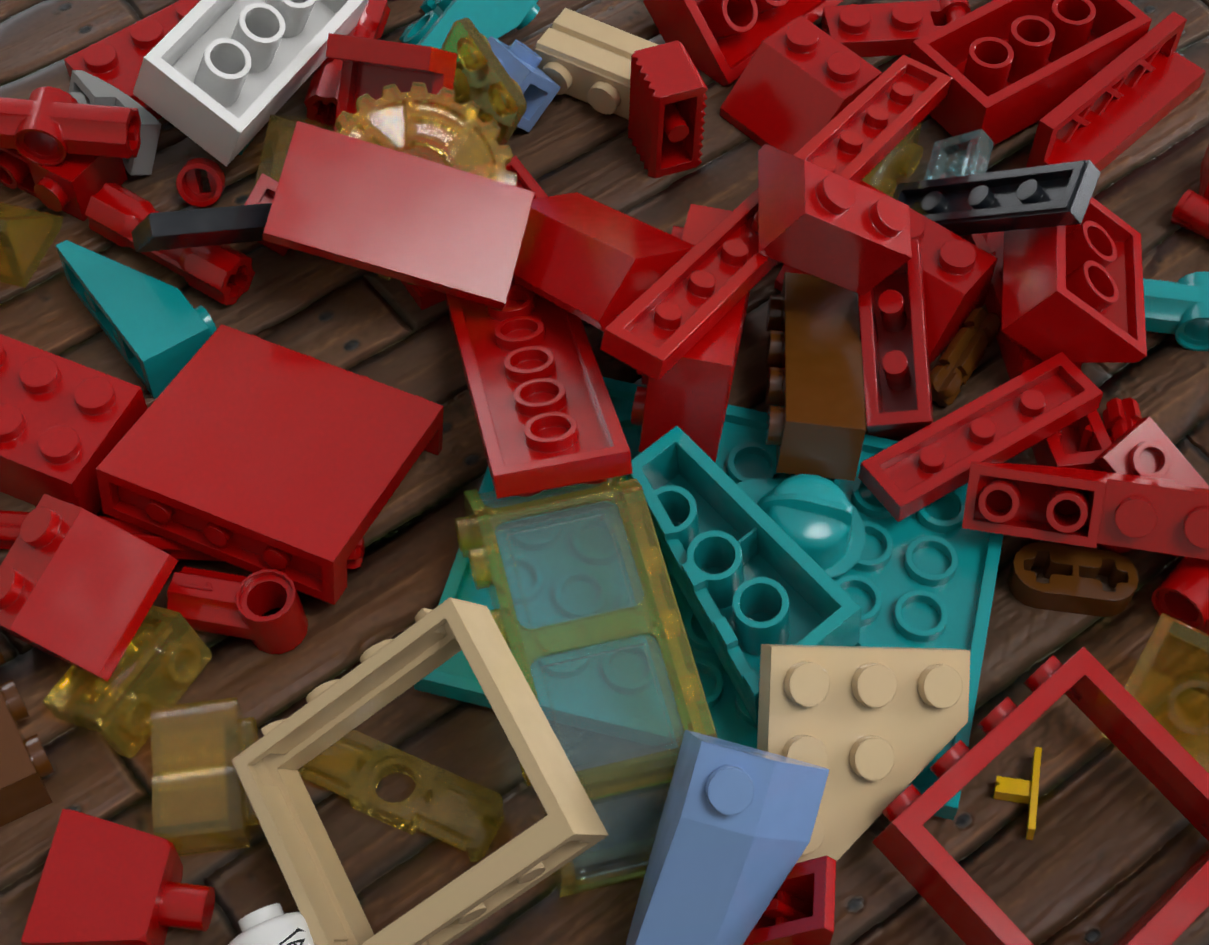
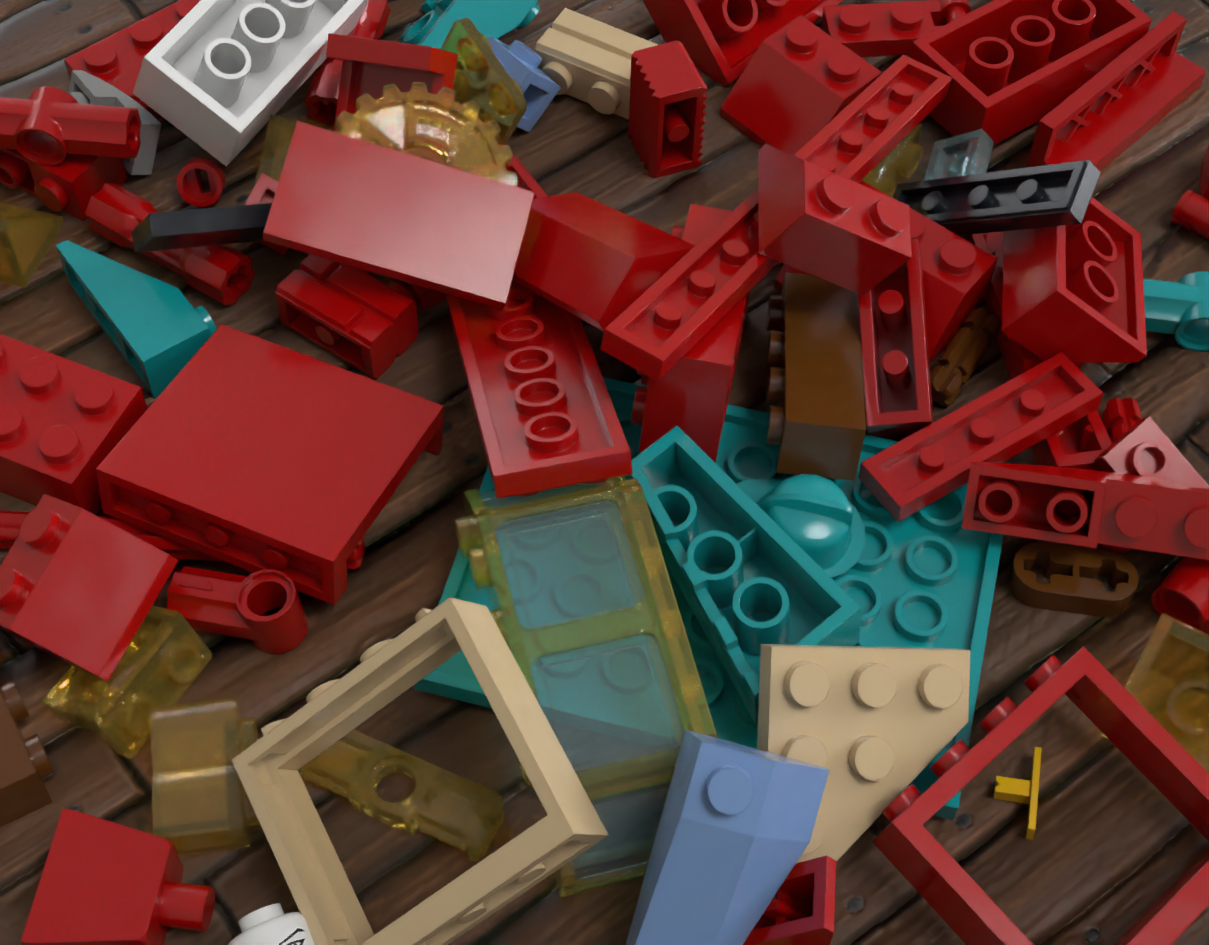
(348, 313): none -> red brick

